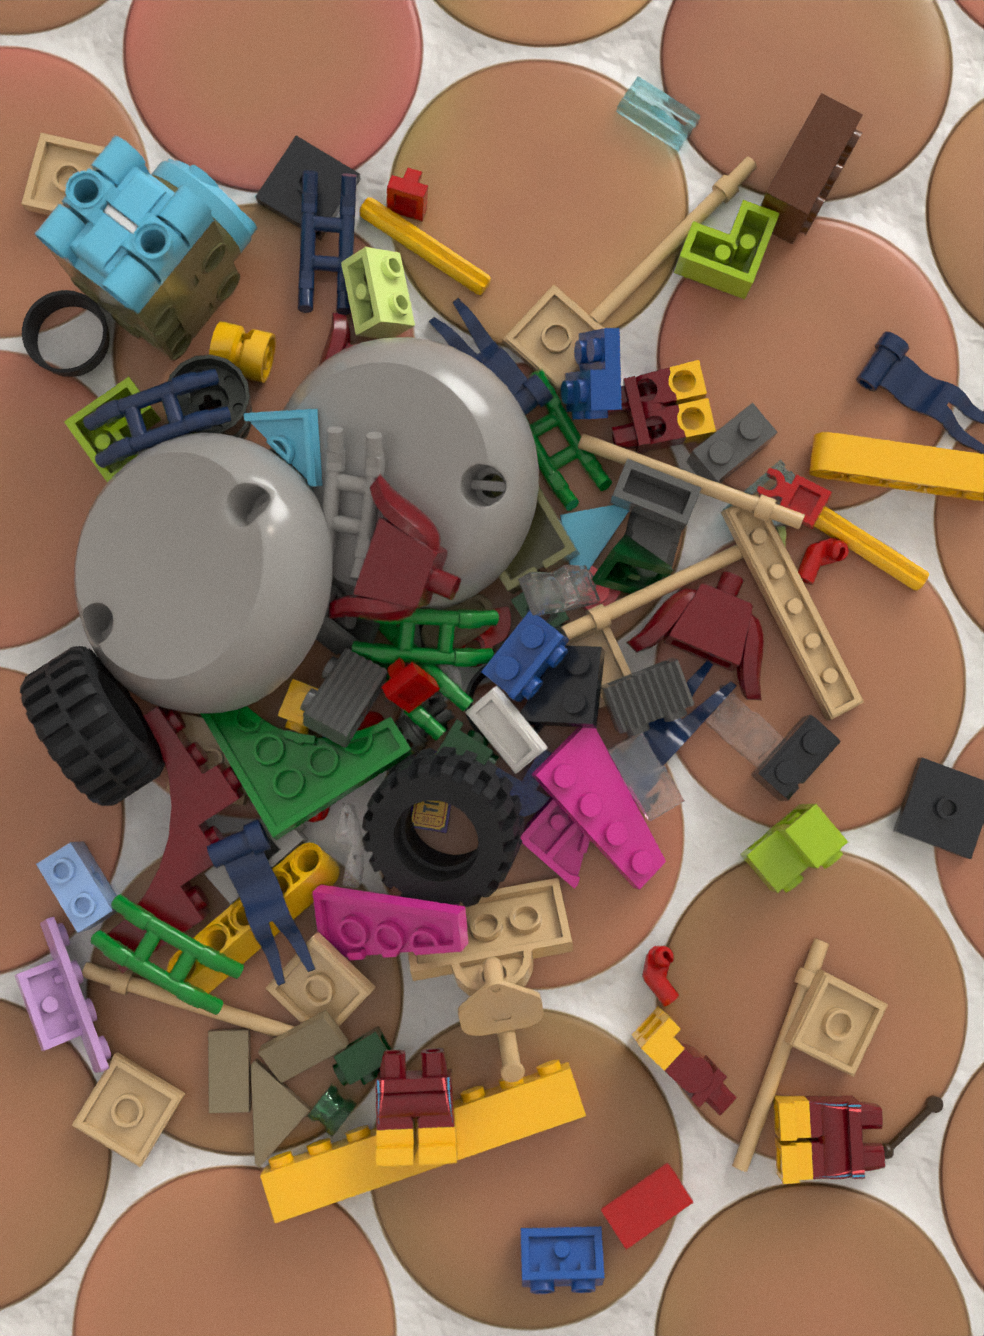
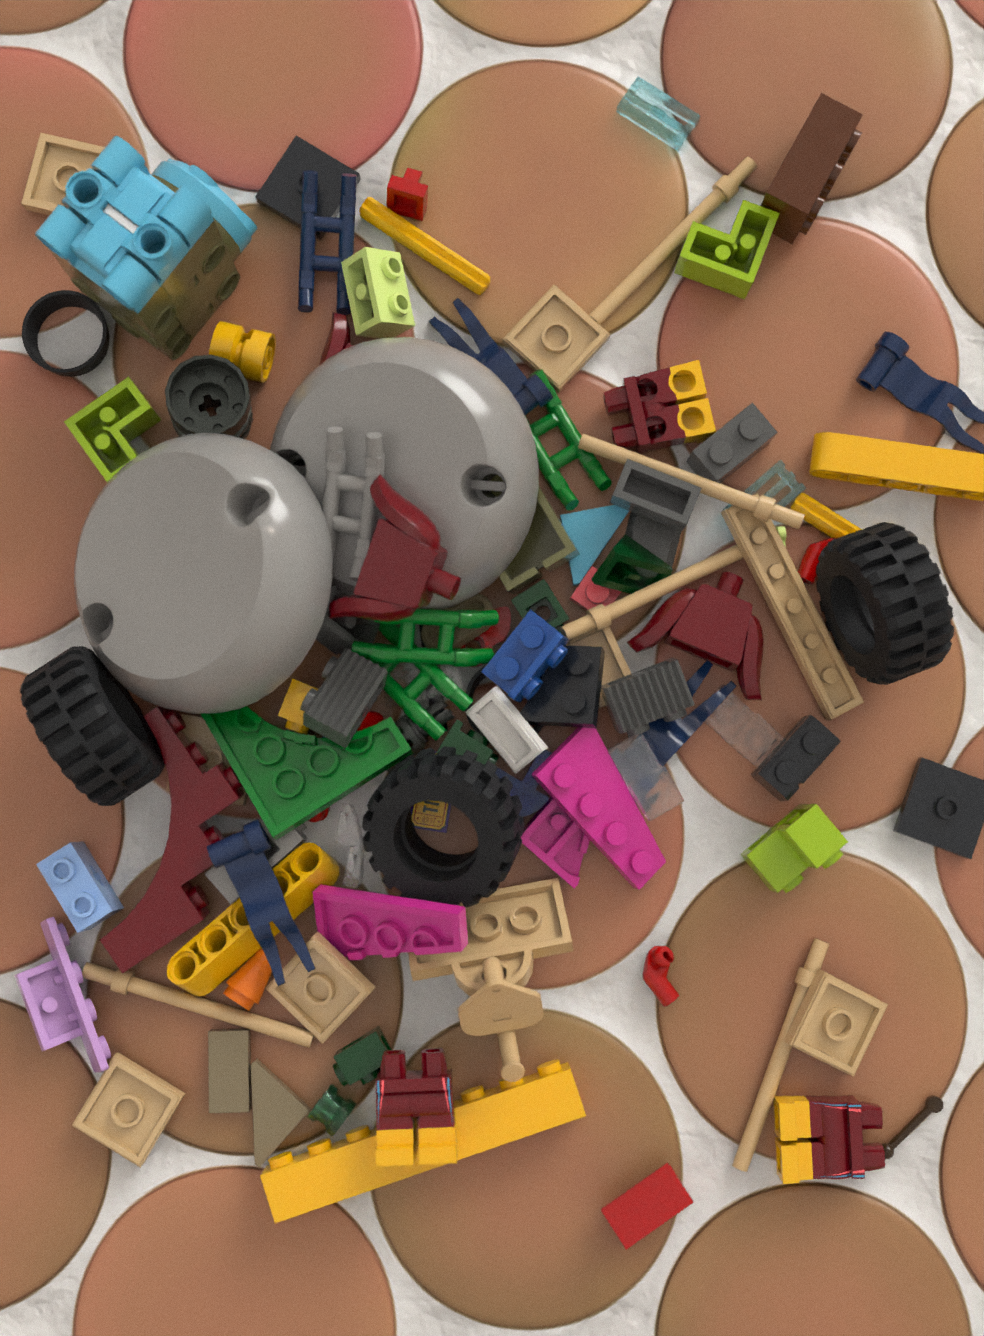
(177, 426): dark blue piece -> none
(191, 951): green piece -> none
(250, 981): none -> orange cone
(294, 437): medium azure tile -> none
(303, 1046): dark tan tile -> none
(409, 685): red tile -> none
(559, 590): clear slope -> none
(562, 1258): blue bracket -> none
(598, 383): blue plate -> none
(682, 1062): hips -> none
(798, 496): red plate -> none
(884, 603): none -> black tyre

